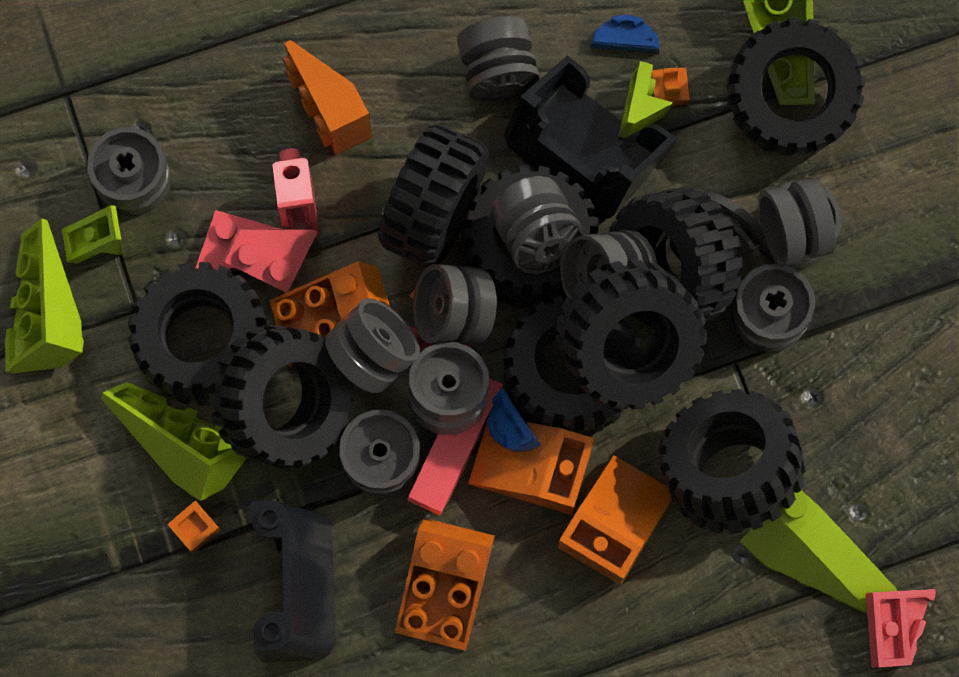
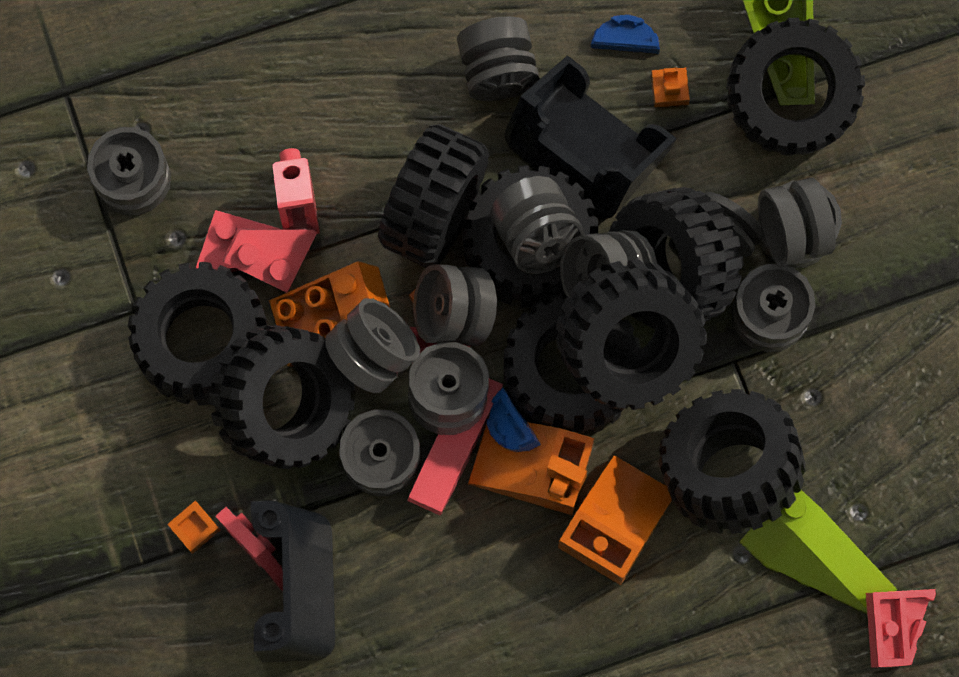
(46, 316): lime wedge -> none
(92, 236): lime slope -> none
(176, 439): lime wedge -> none
(258, 548): none -> coral wing
(329, 99): orange slope -> none
(444, 583): orange slope -> none
(564, 475): none -> orange tile
(640, 106): lime slope -> none

